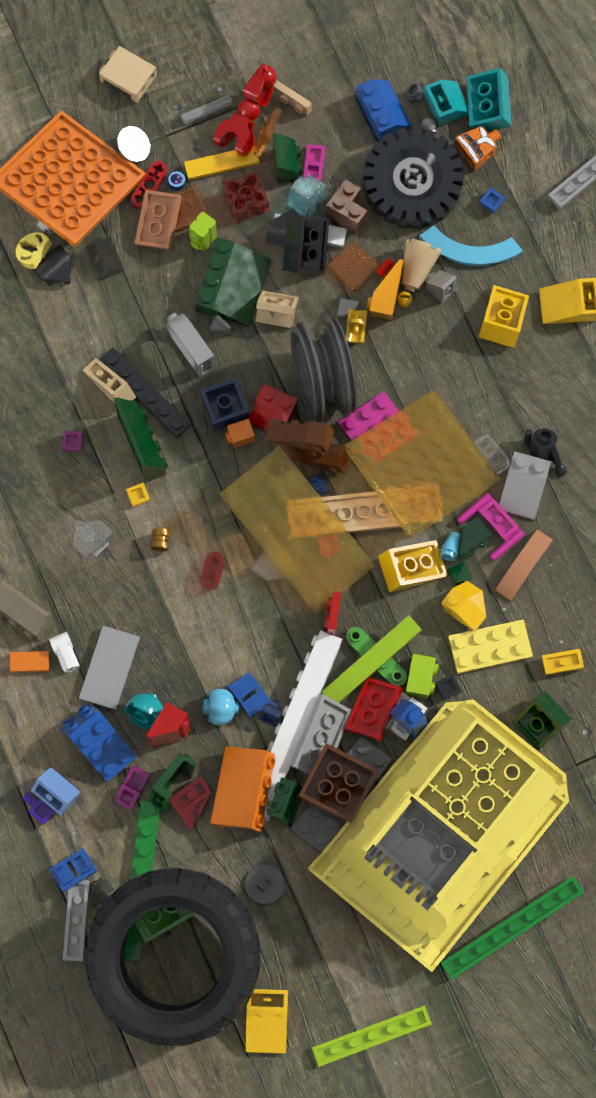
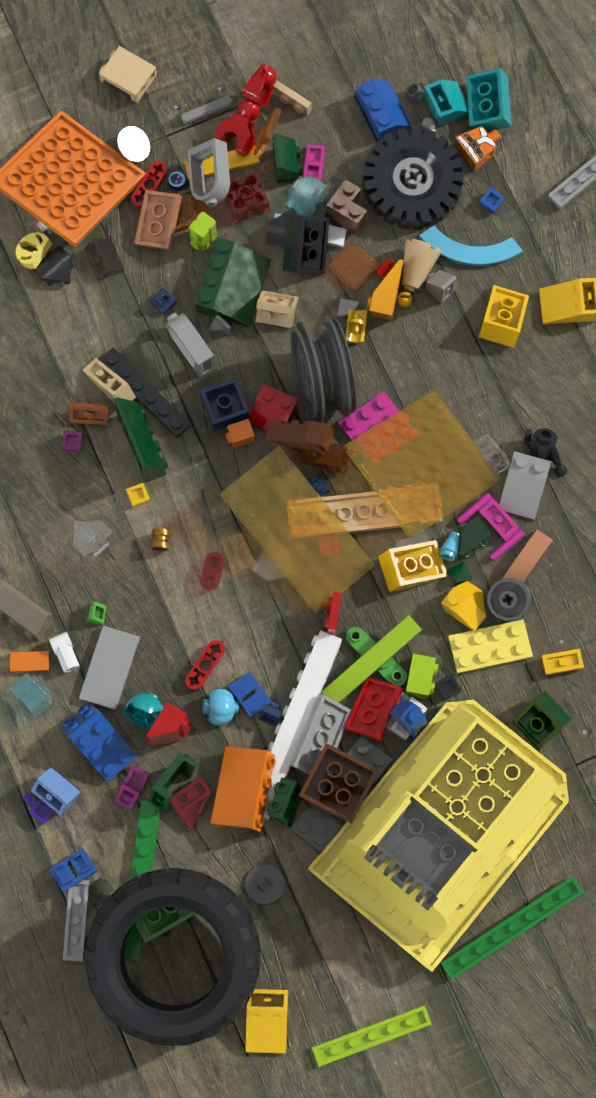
(32, 695): none -> clear light blue brick
(88, 413): none -> dark orange plate
(96, 613): none -> bright green slope
(163, 301): none -> dark blue tile
(196, 155): none -> light grey window
(201, 680): none -> red beam
(498, 601): none -> dark grey wheel

